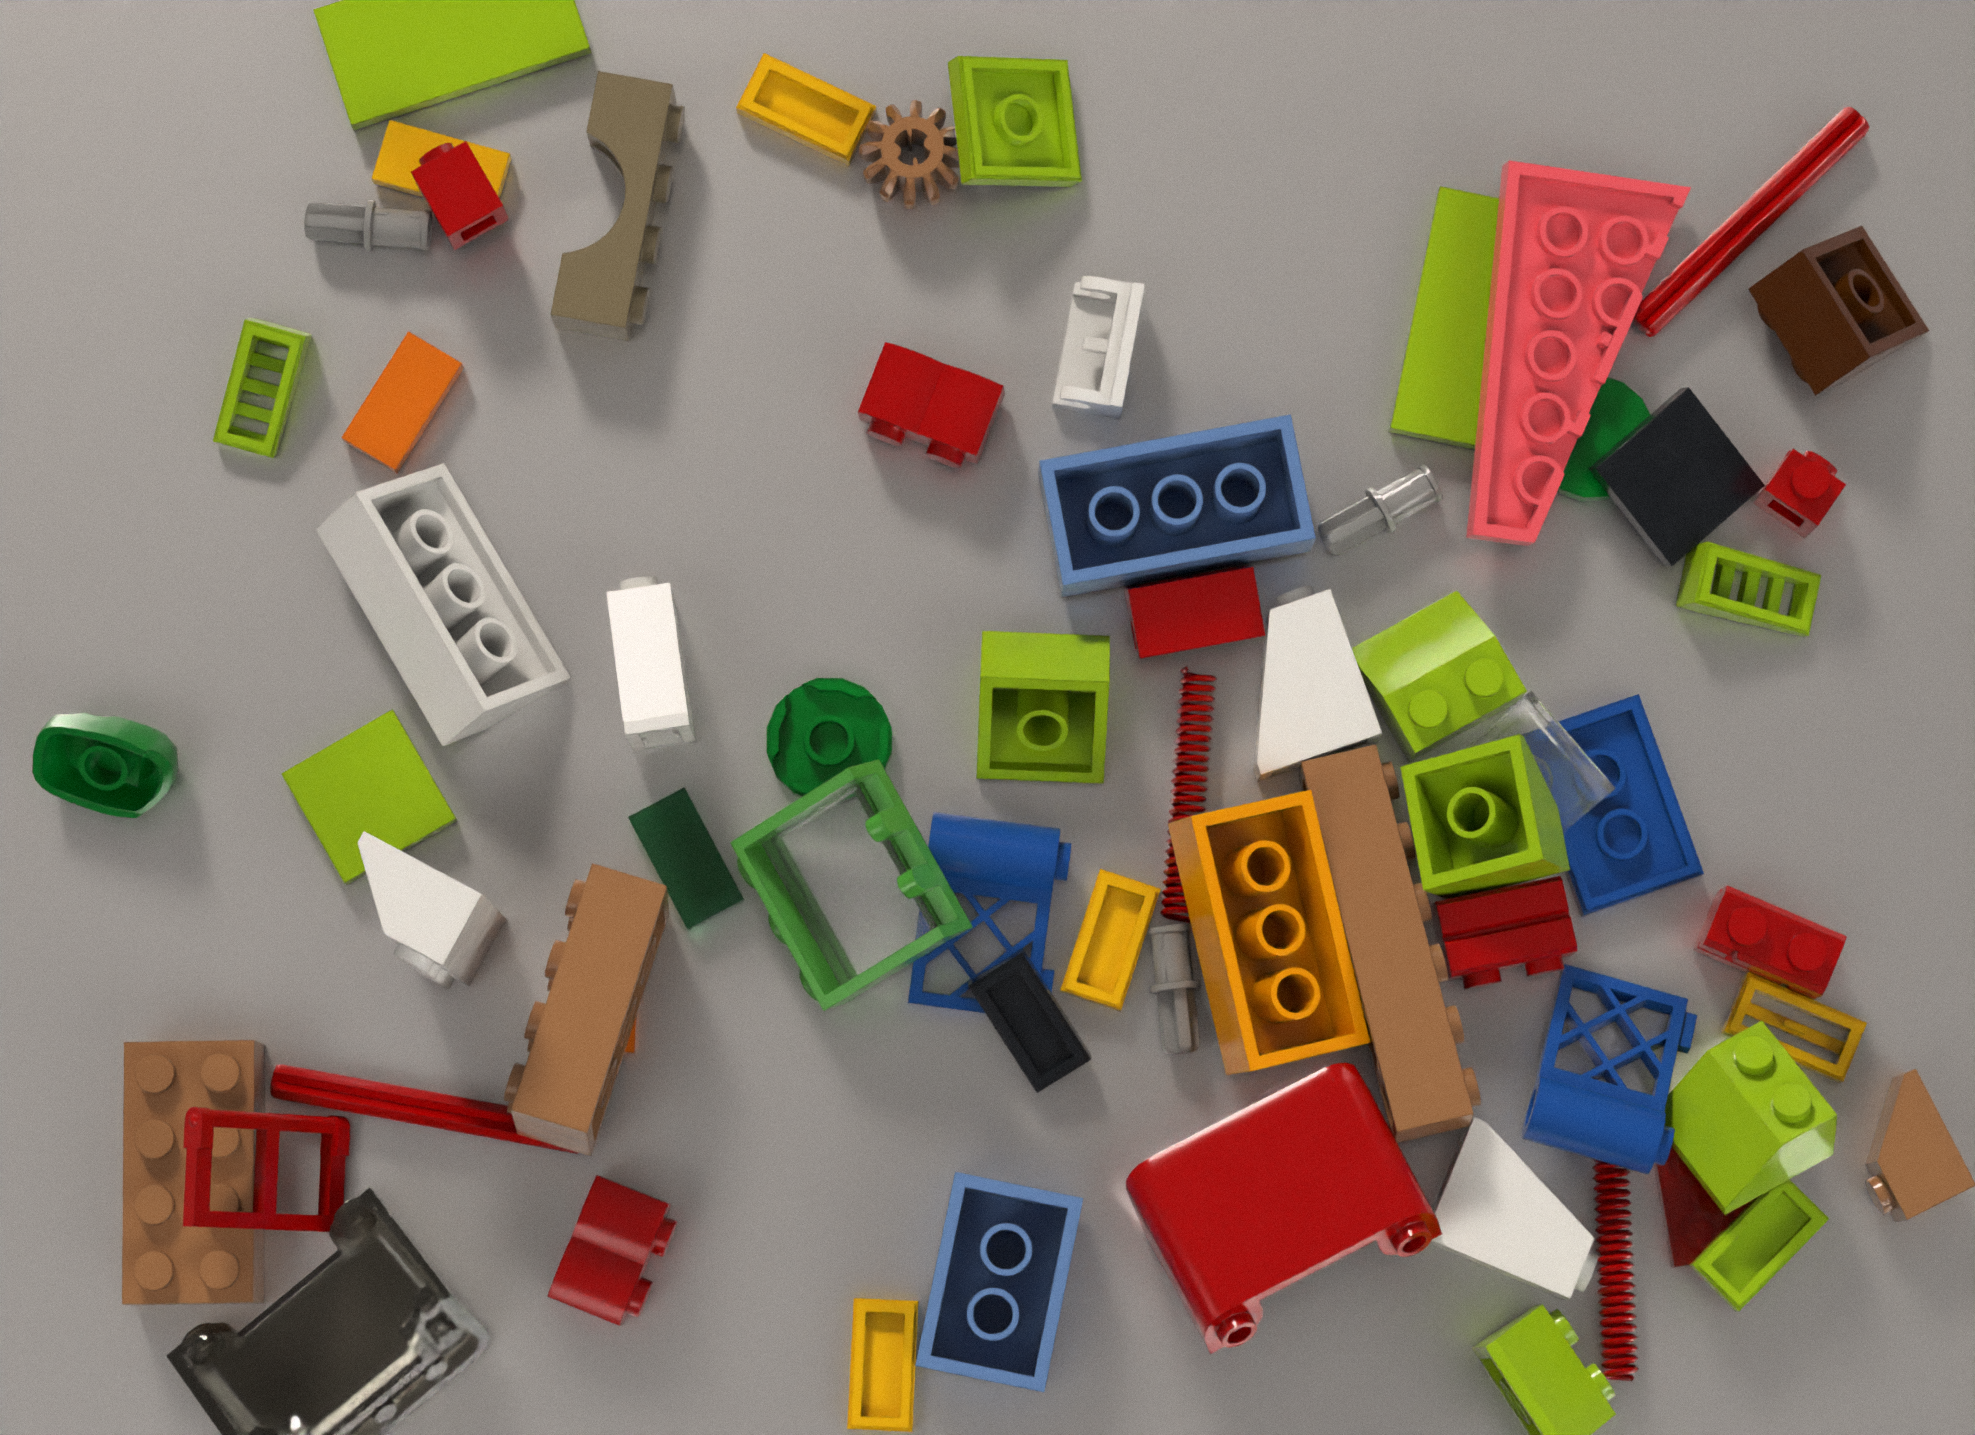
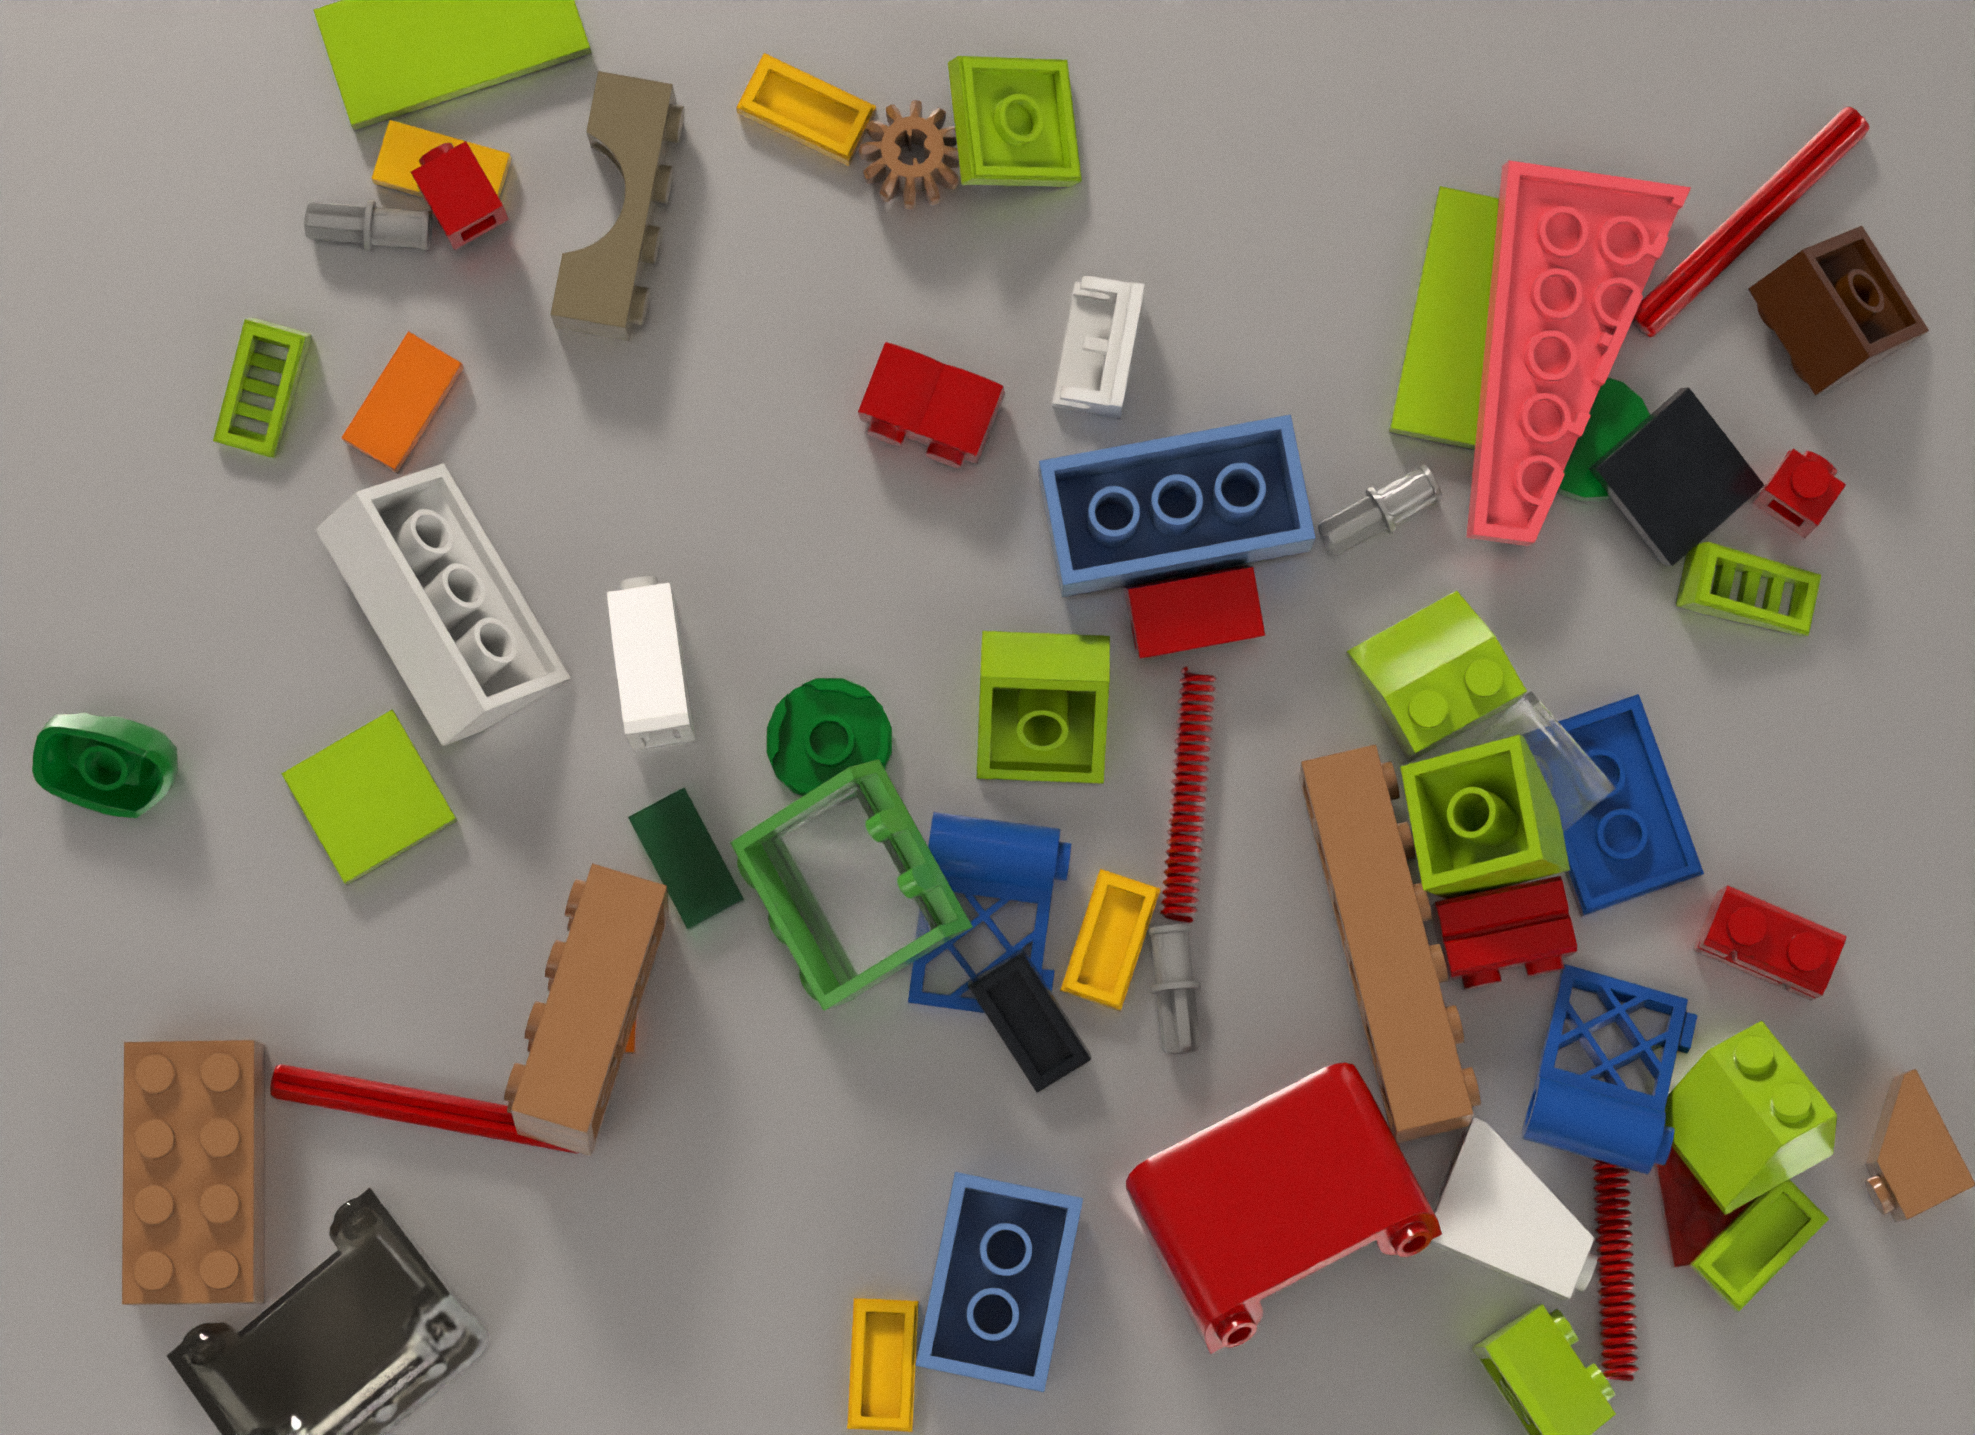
(198, 1141): red window -> none
(434, 919): white slope -> none
(612, 1250): red brick -> none
(1268, 932): light orange brick -> none
(1309, 686): white slope -> none
(1743, 1007): yellow tile -> none

